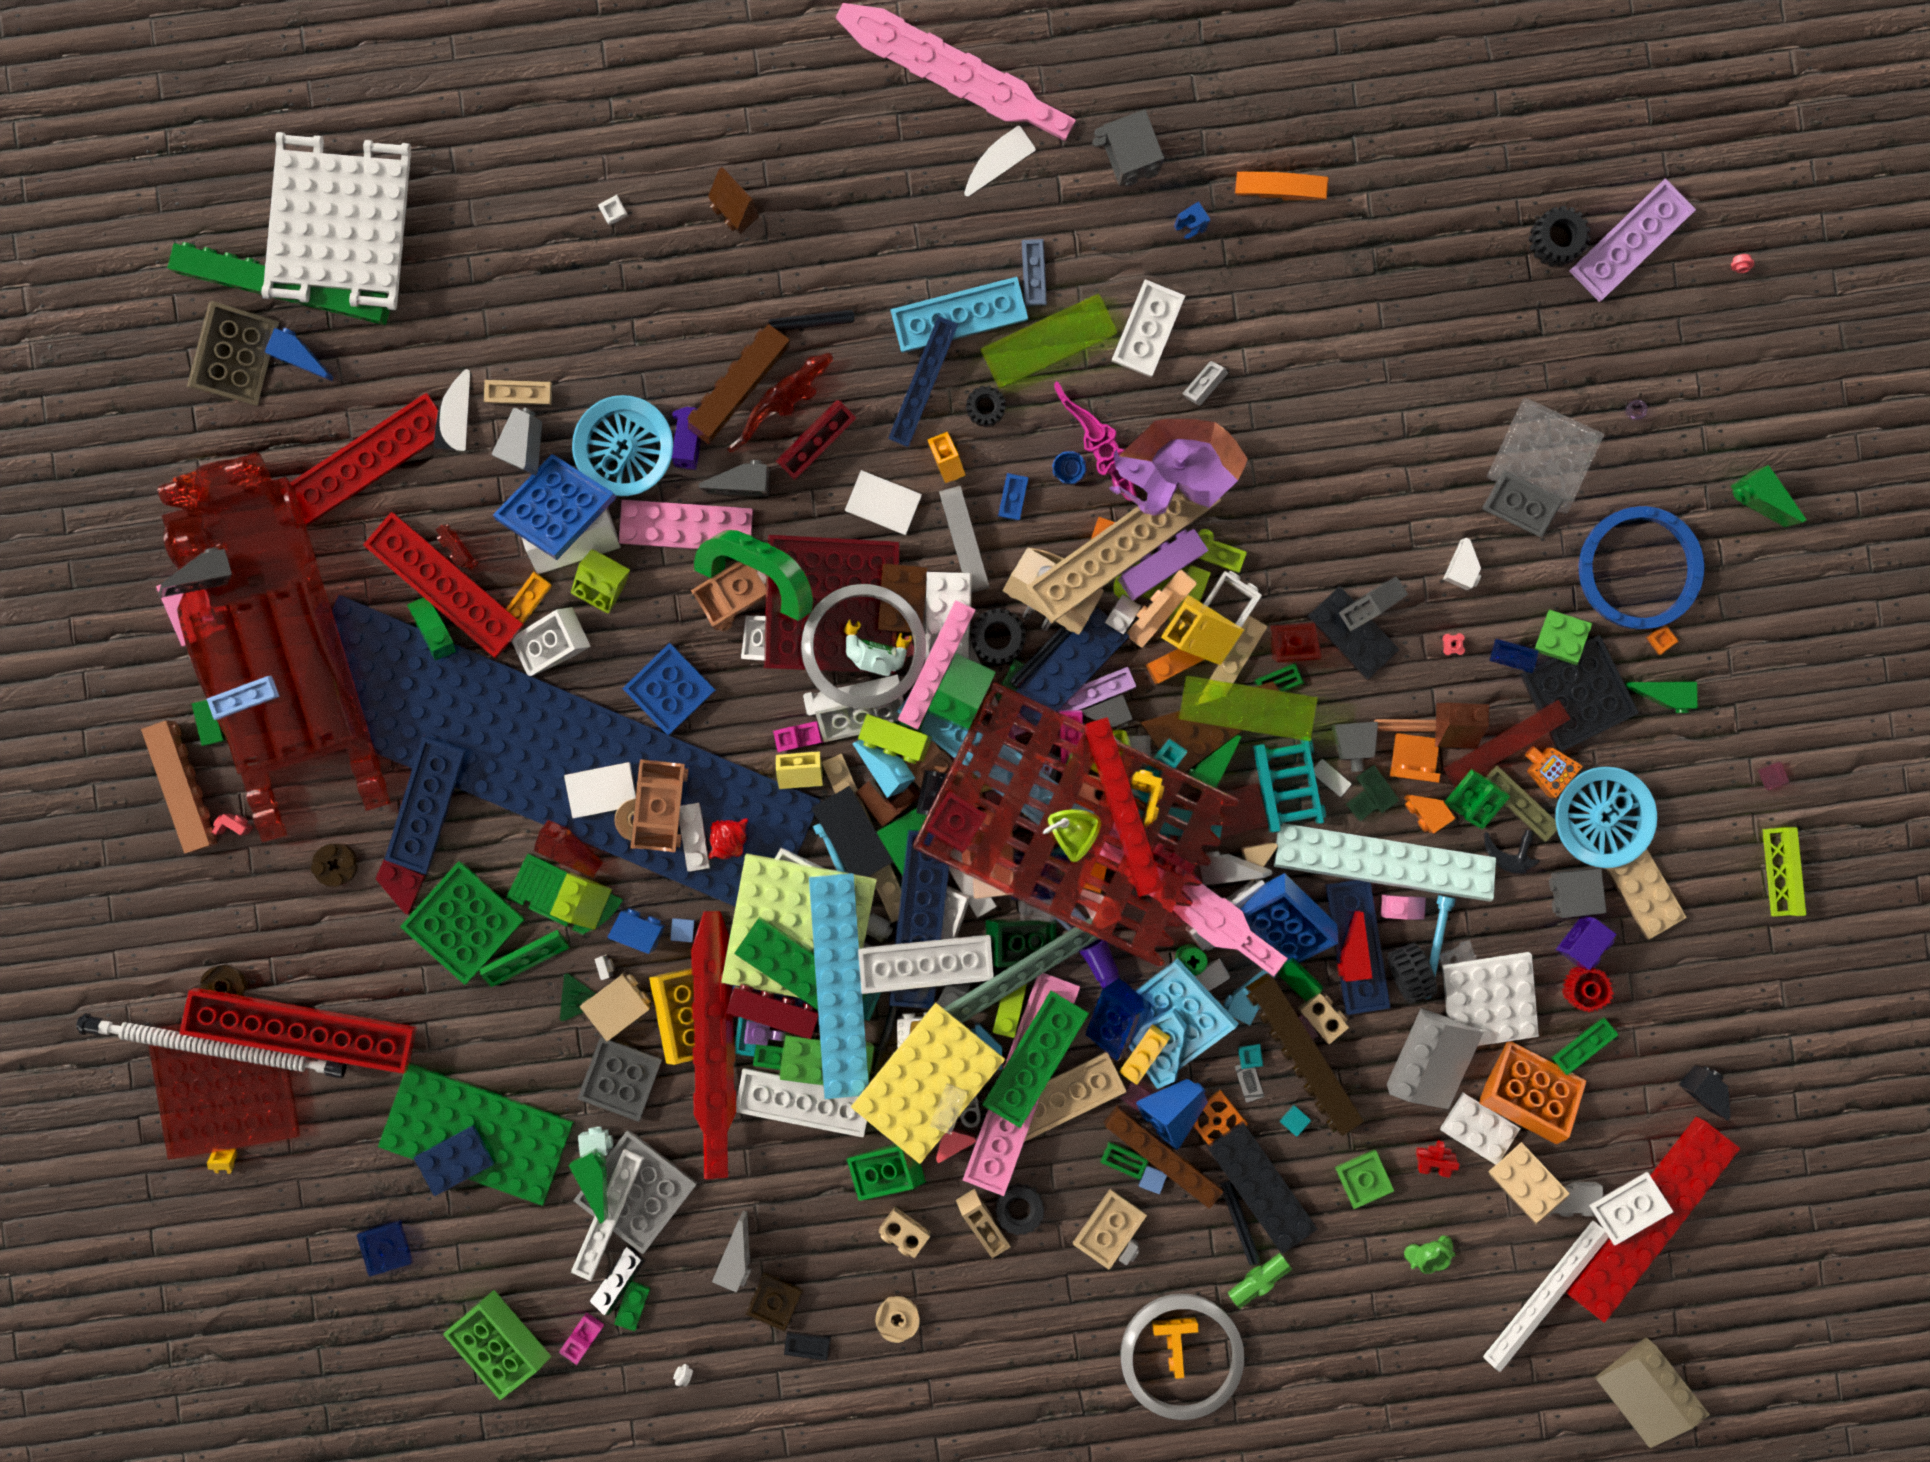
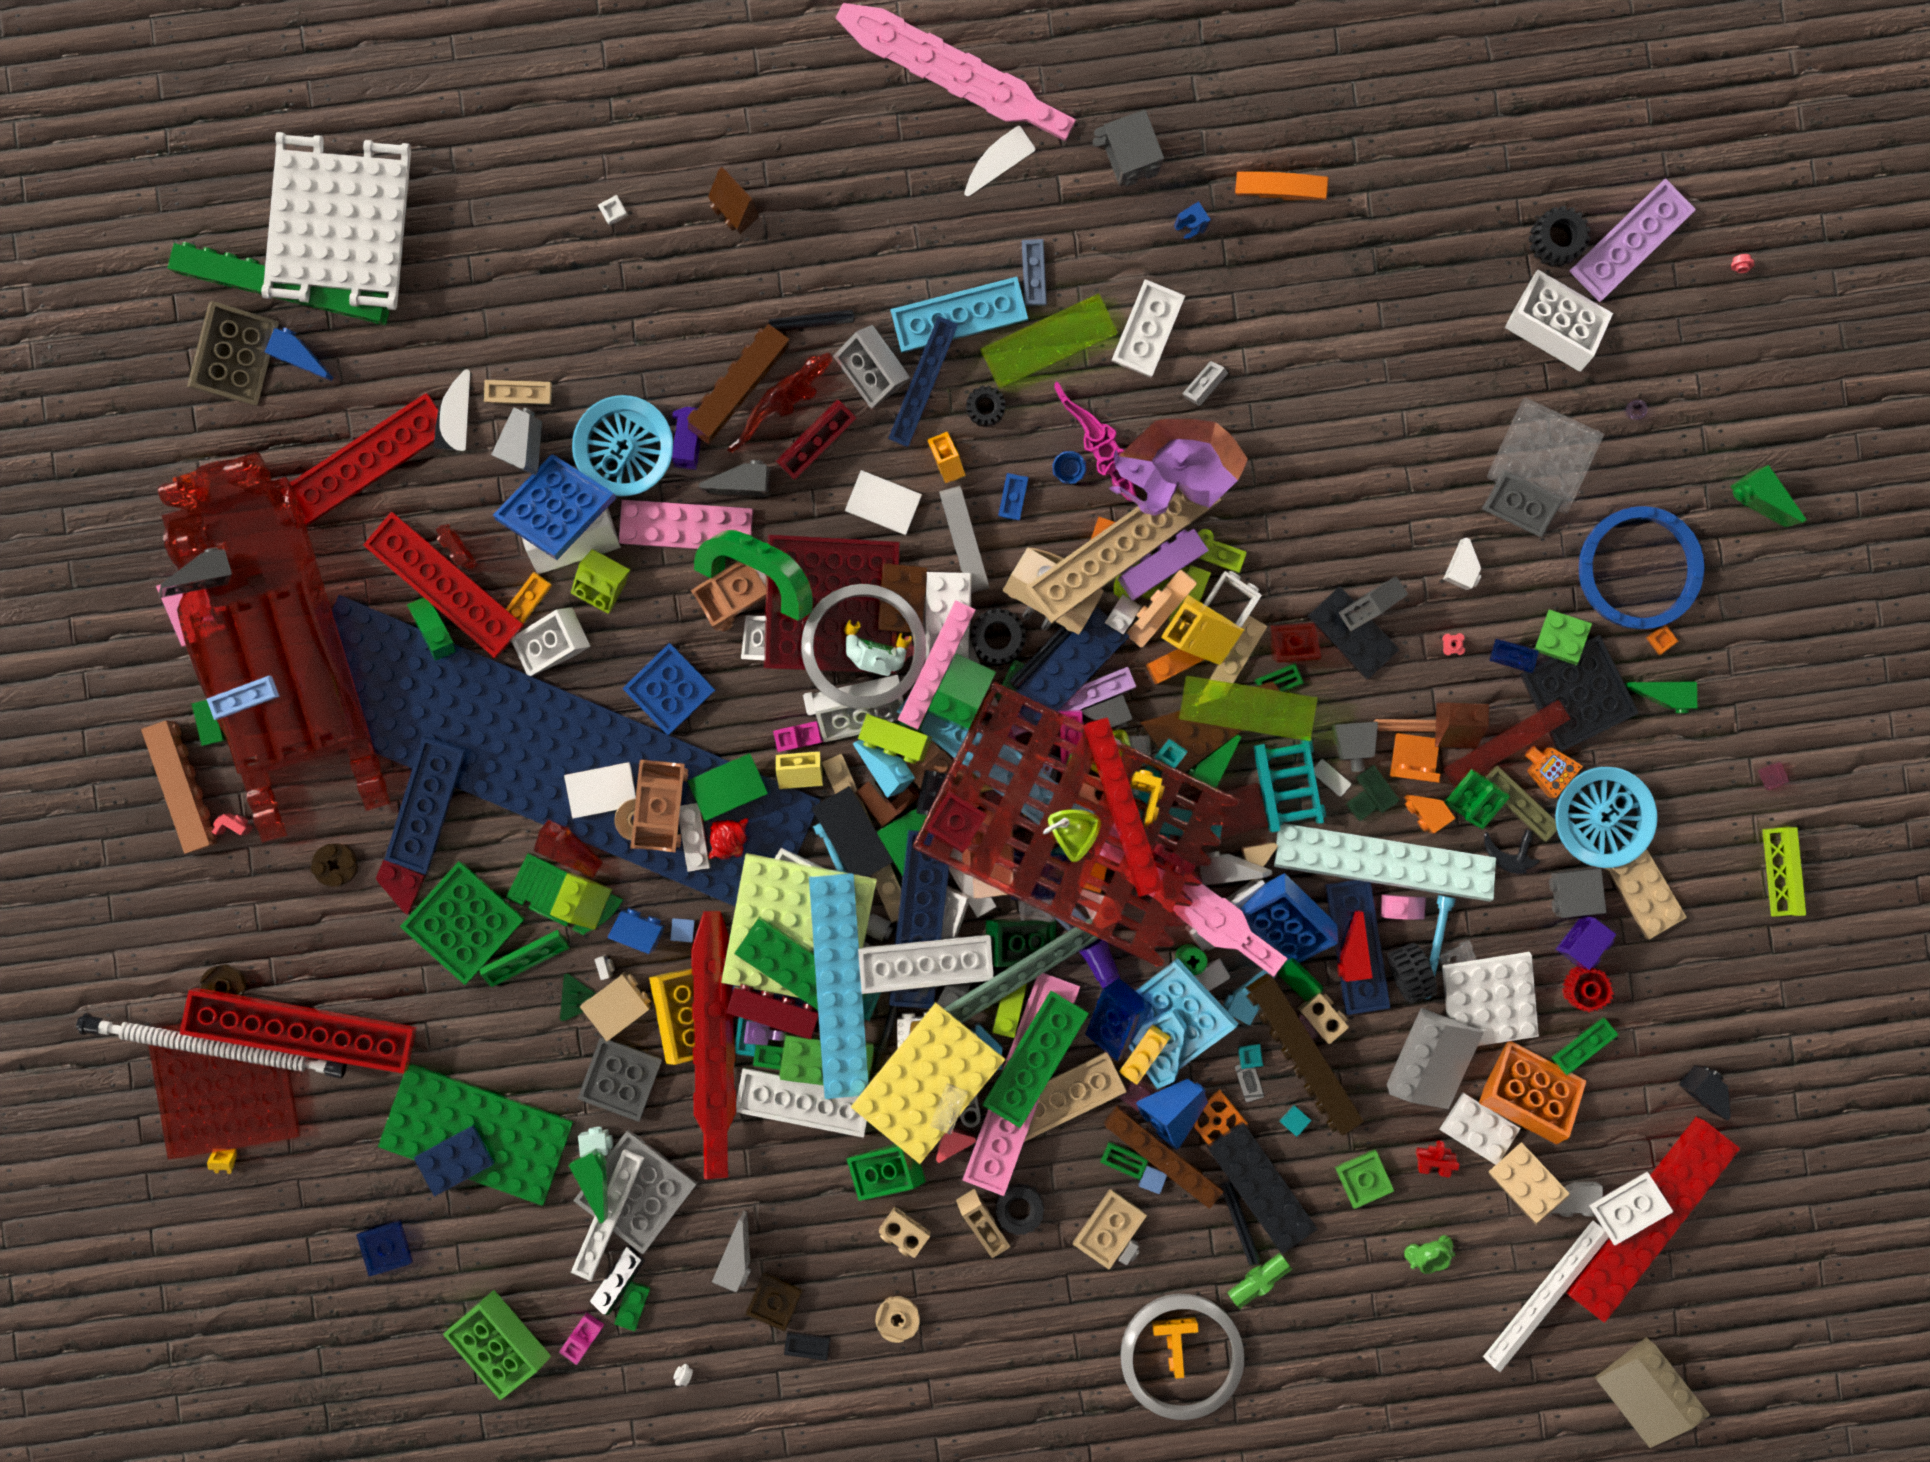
(727, 787): none -> green slope
(871, 366): none -> light grey slope
(1559, 321): none -> white slope

